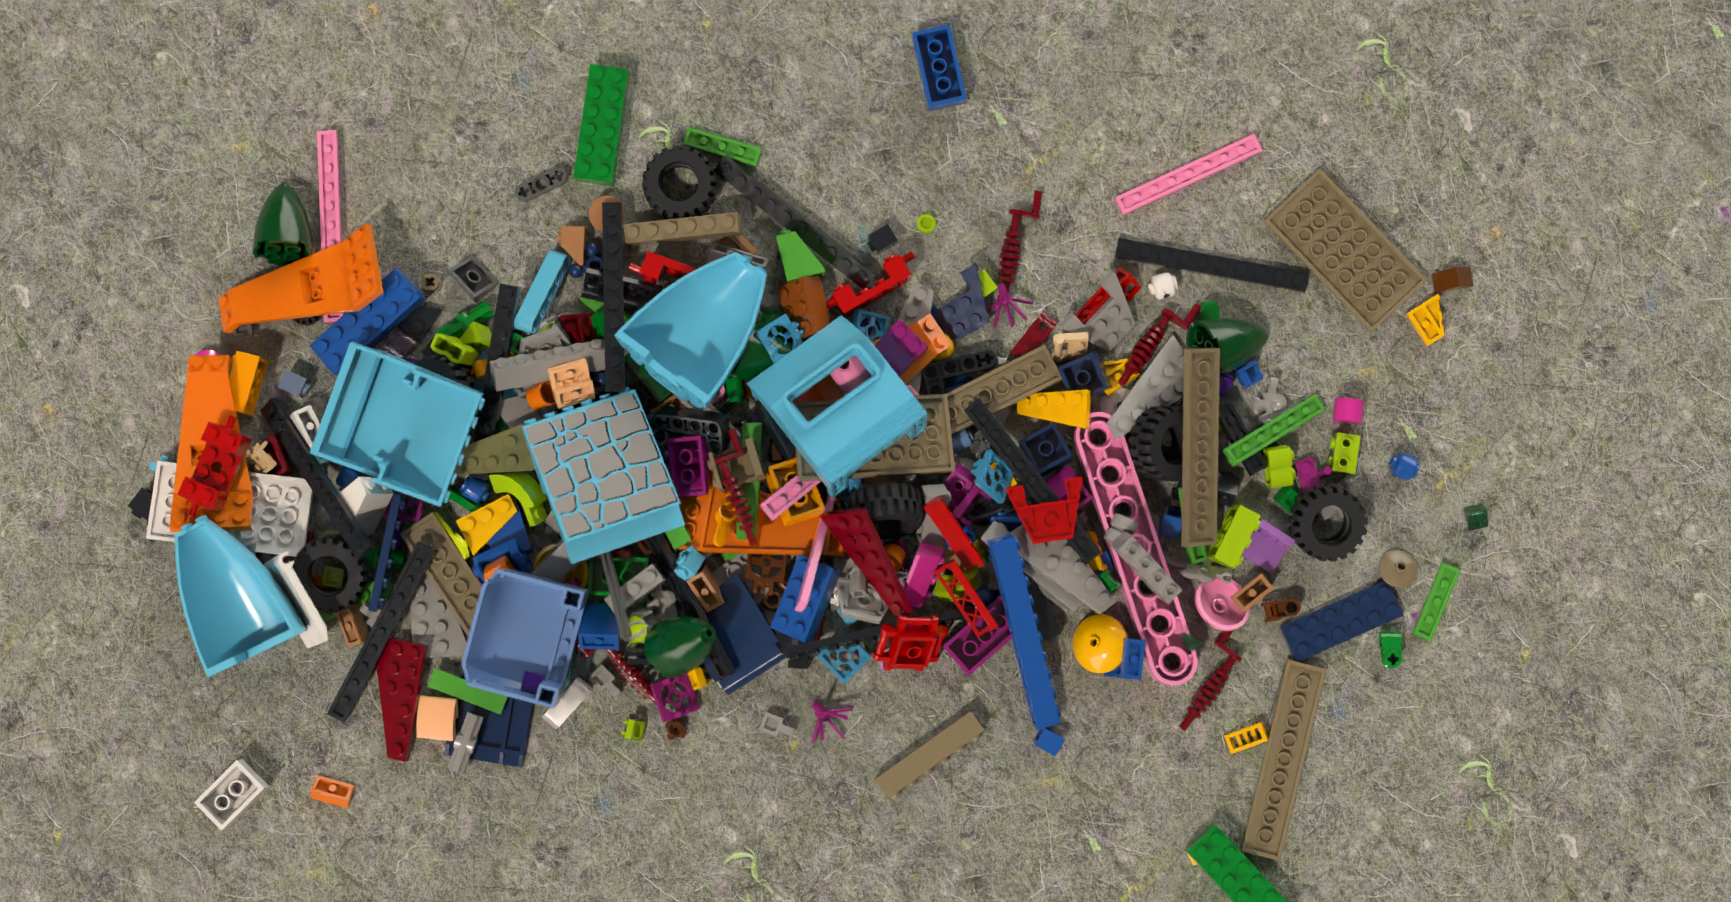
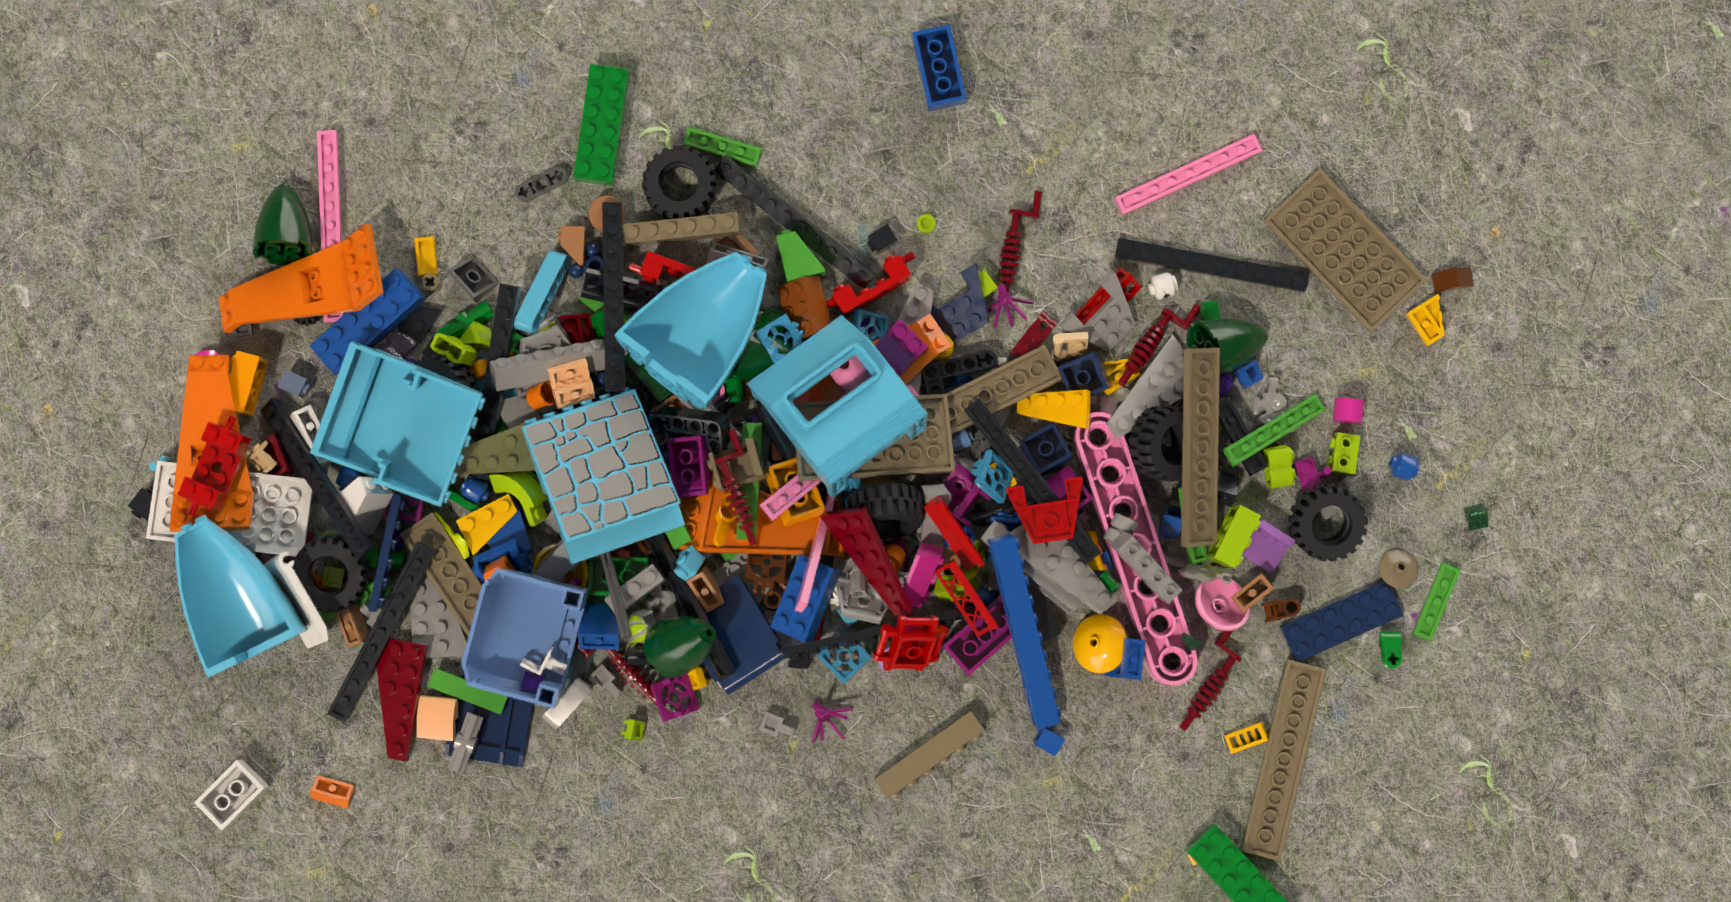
(426, 256): none -> yellow tile
(549, 662): none -> white bracket
(677, 724): reddish brown plate -> none
(1286, 497): green slope -> none

